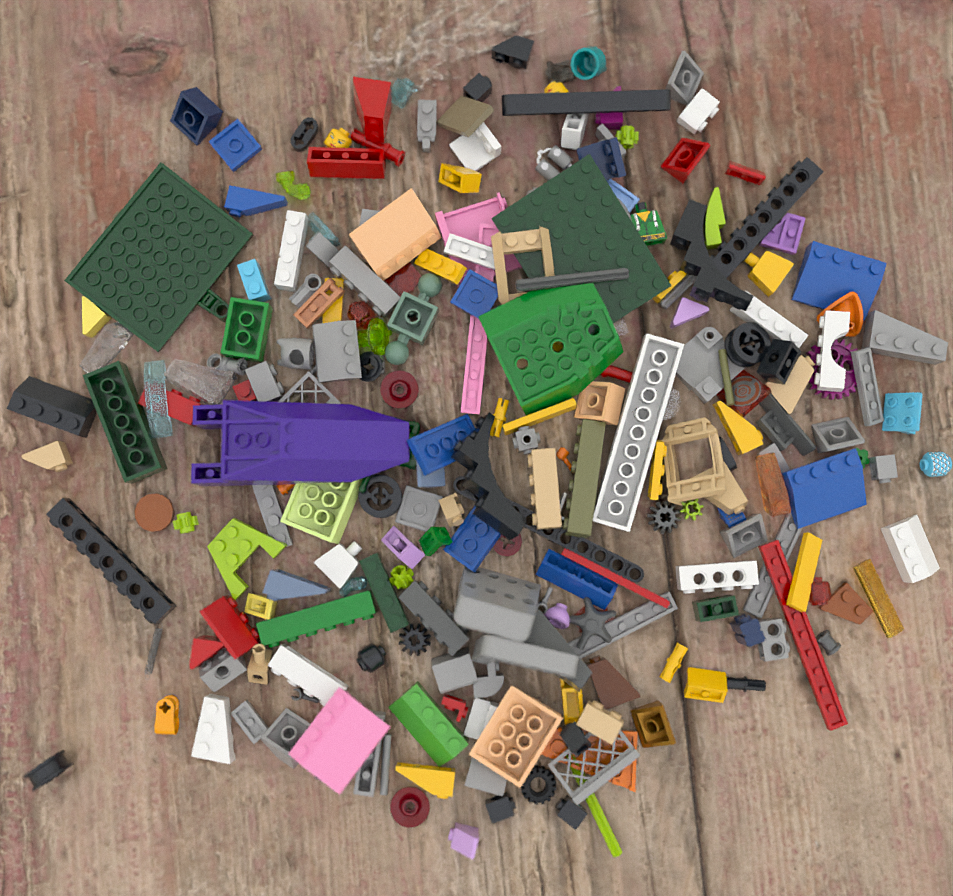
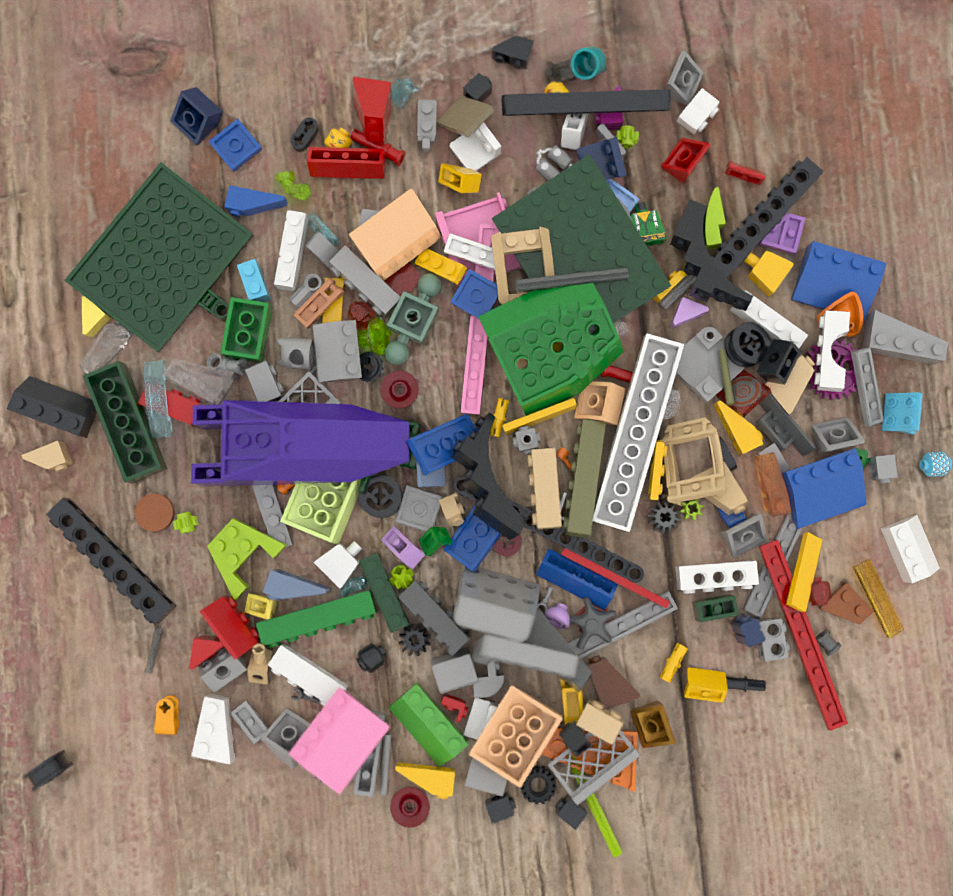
(244, 391): red bracket -> none
(464, 839): lavender slope -> none

